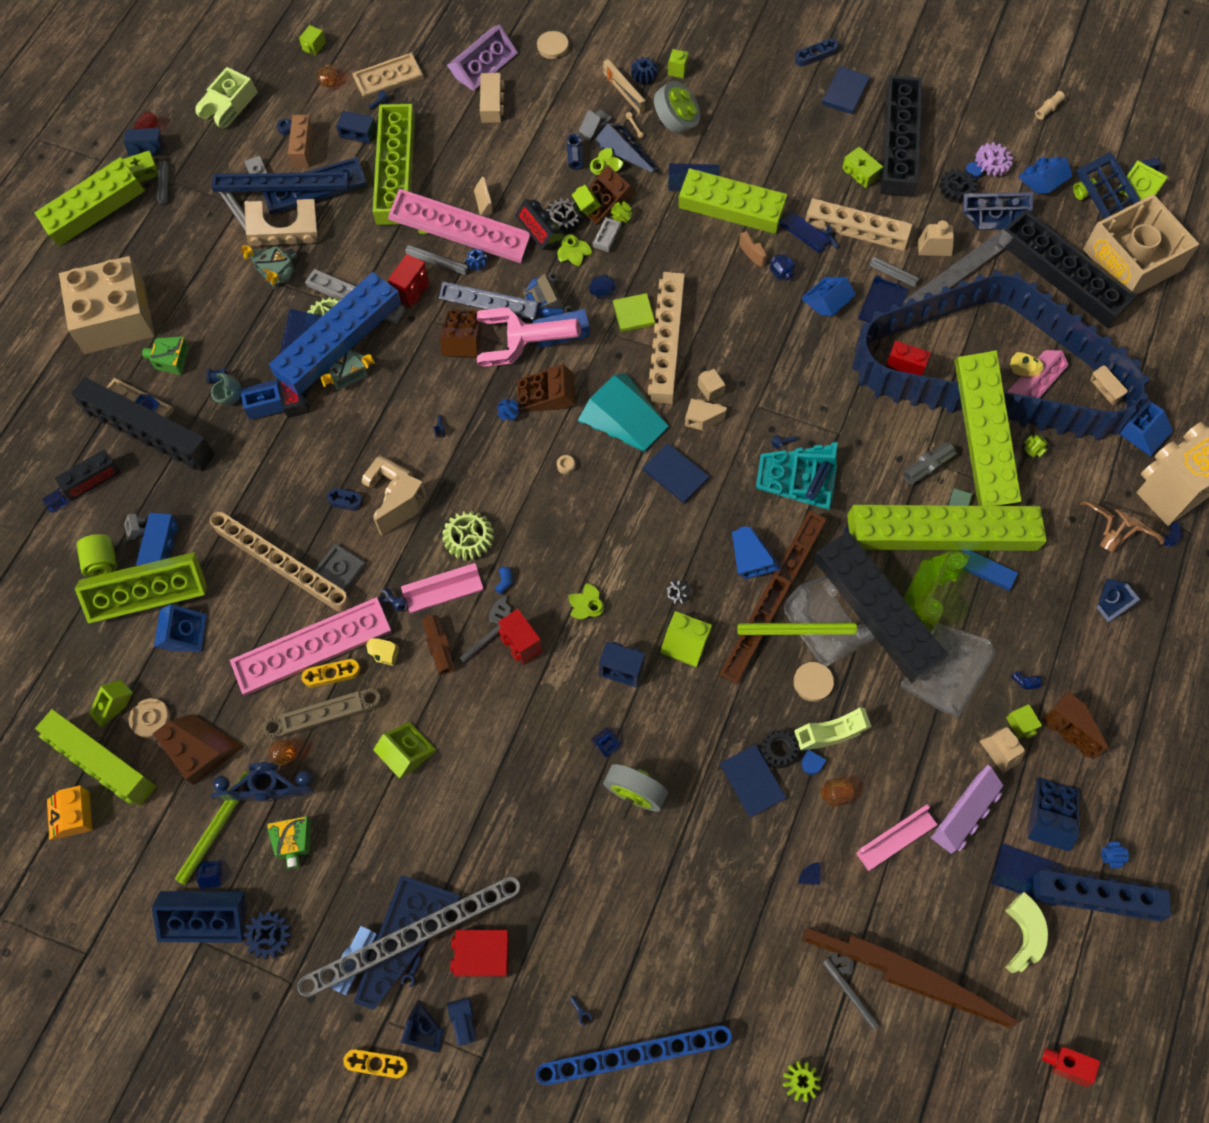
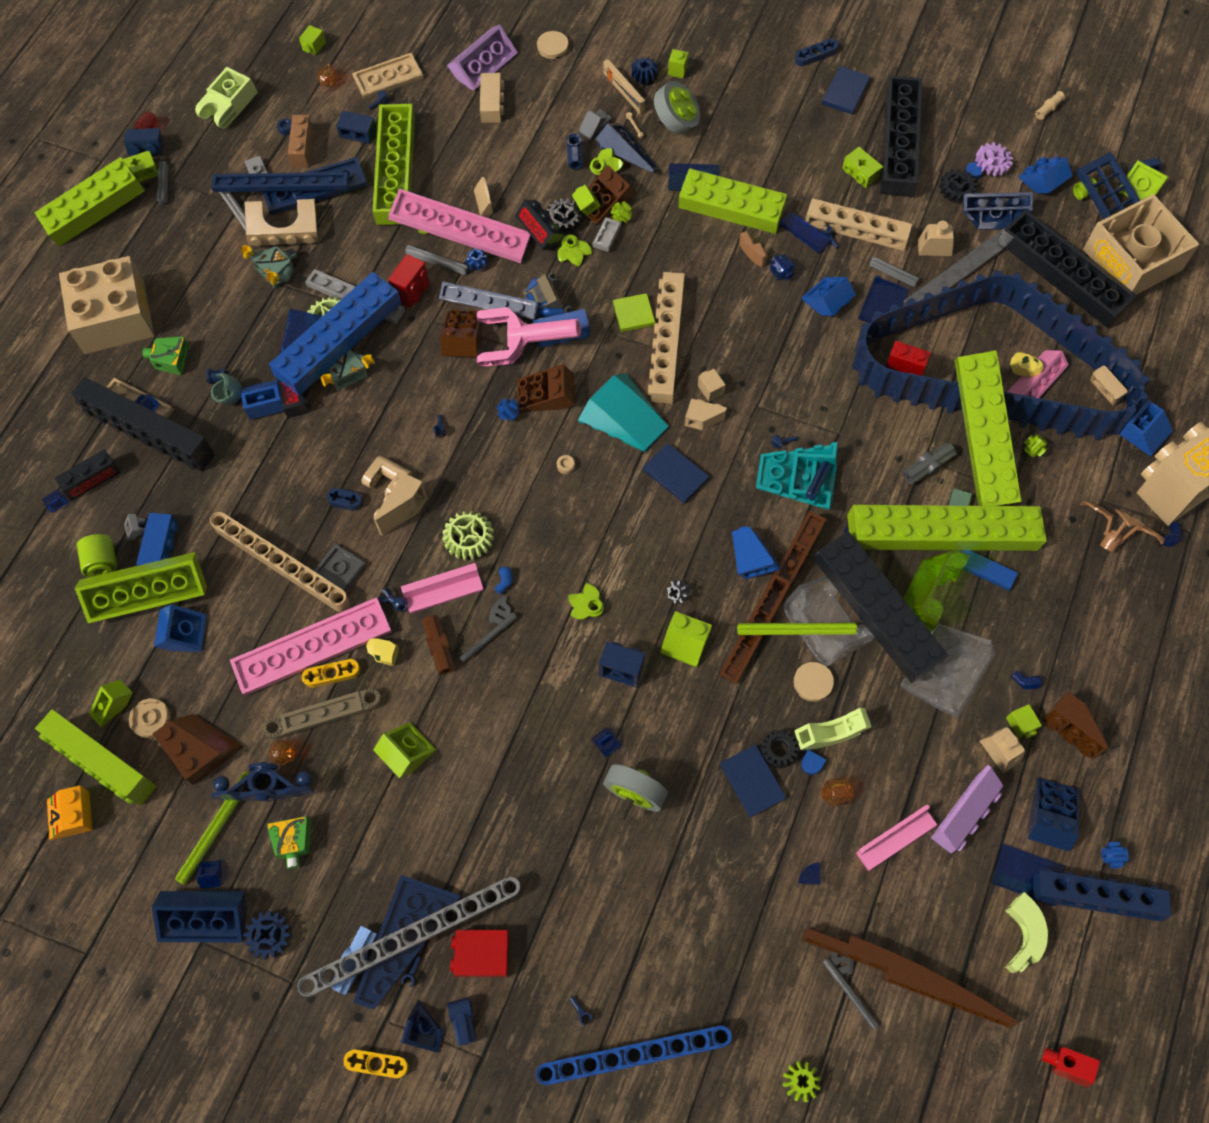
(520, 637): red brick -> none
(602, 286): clear blue head -> none
(1116, 599): dark blue slope -> none

